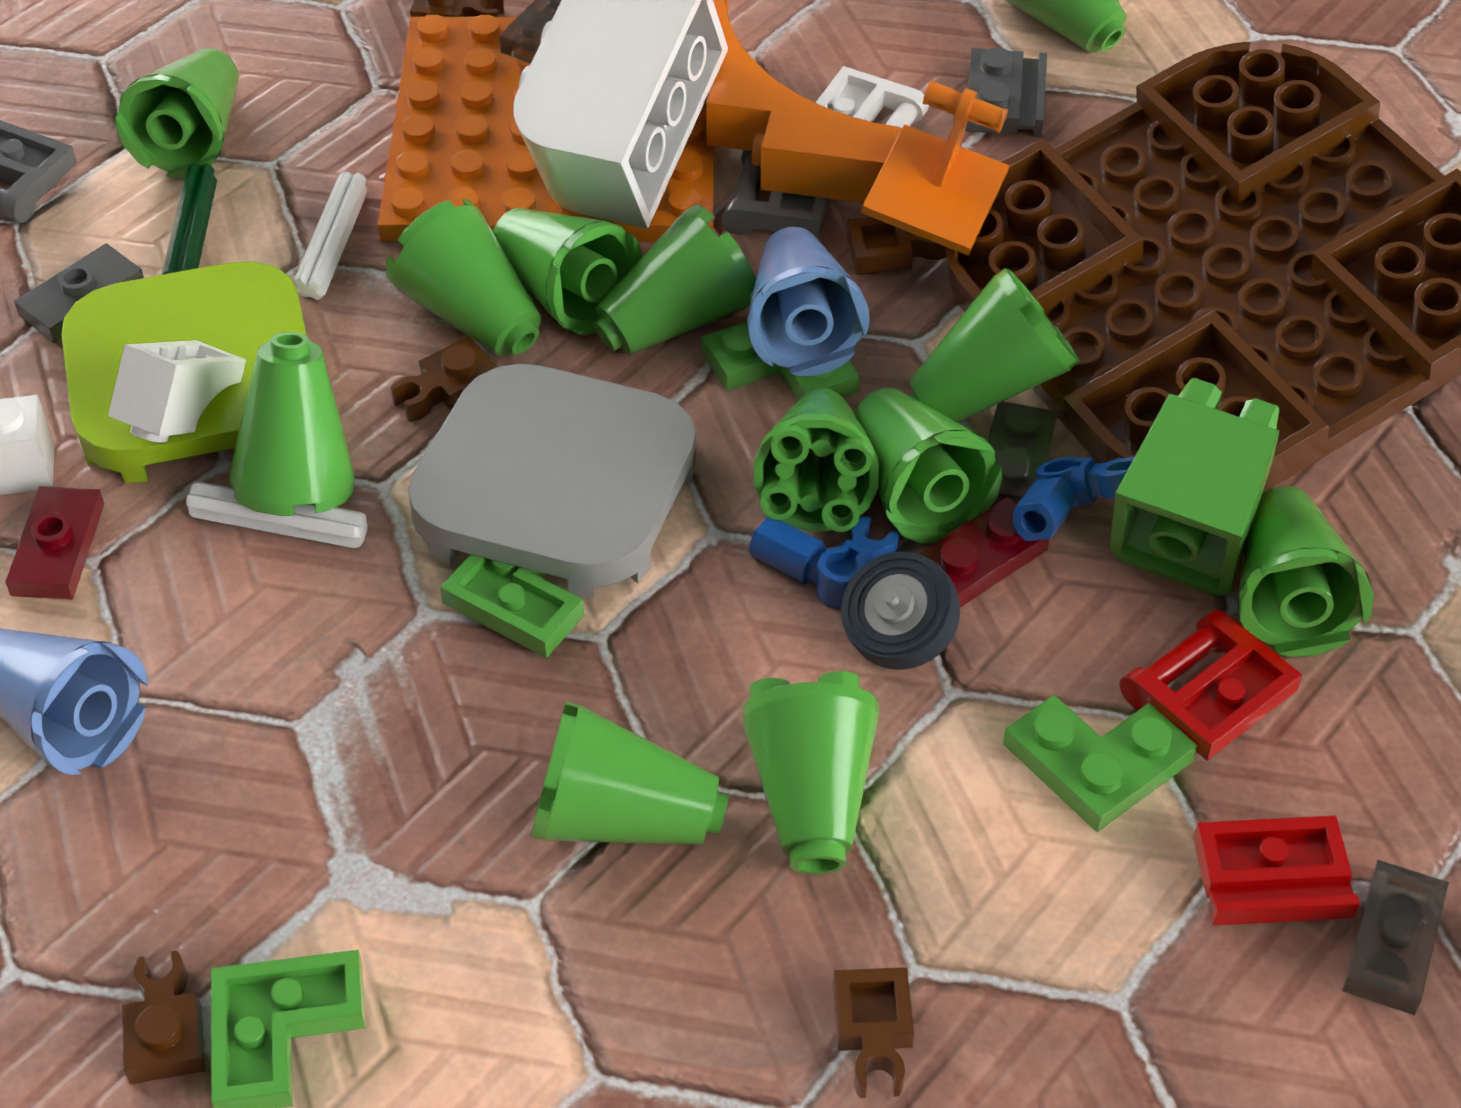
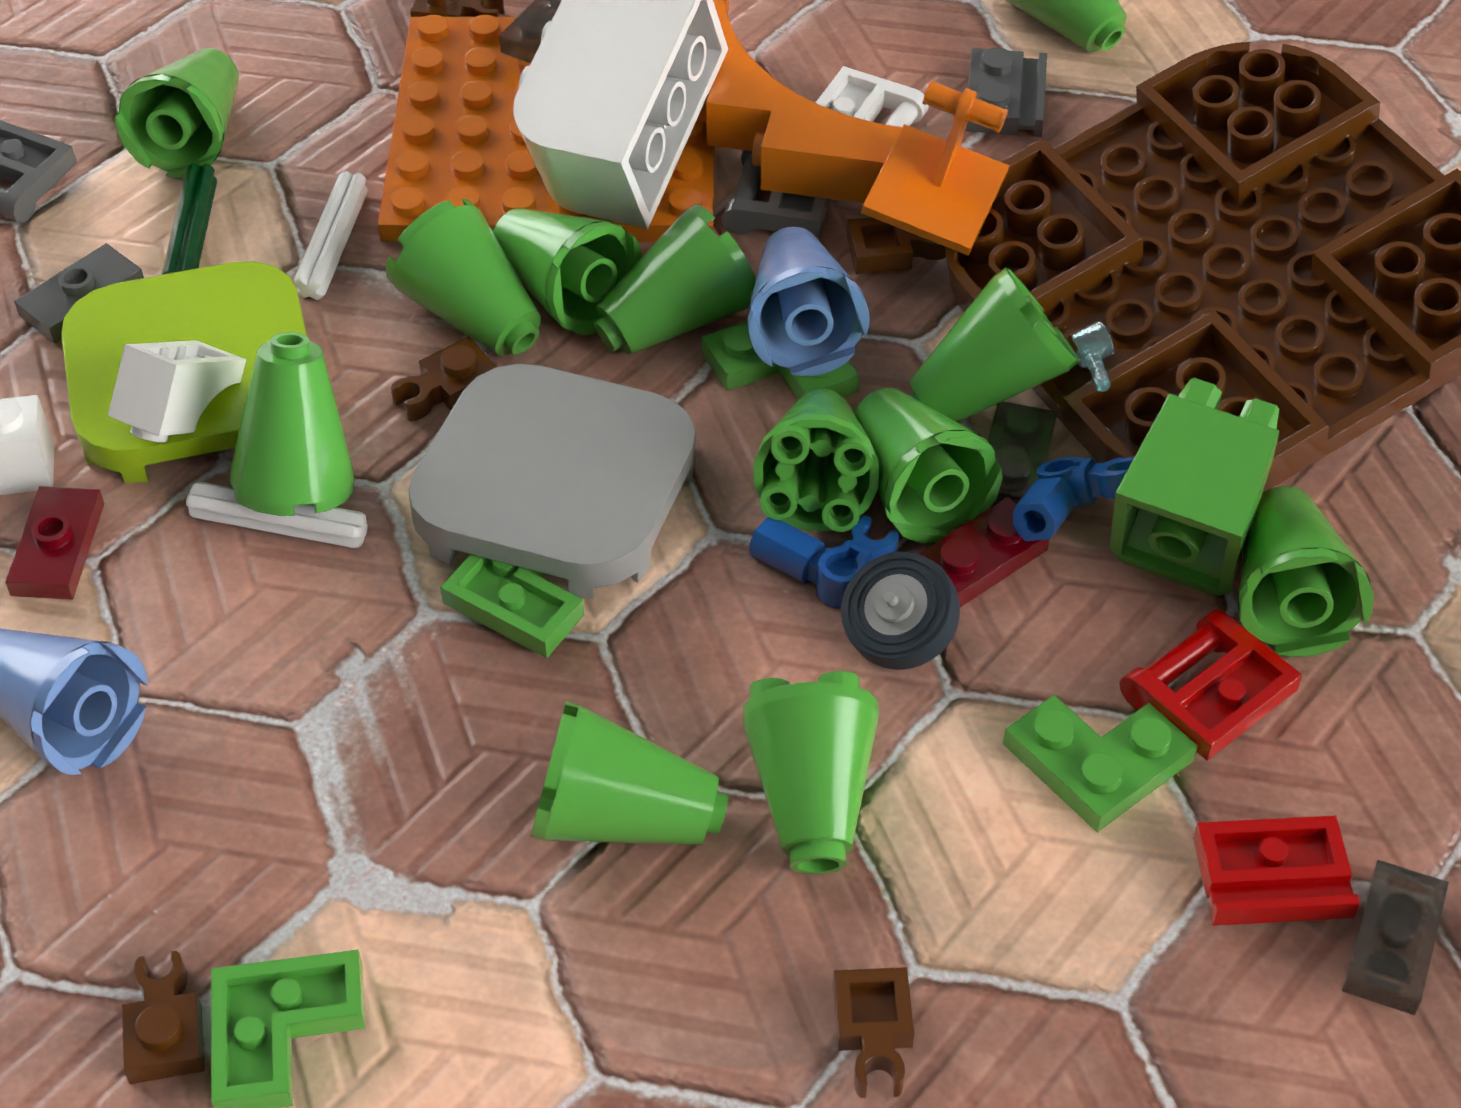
(1093, 346): none -> clear light blue hand

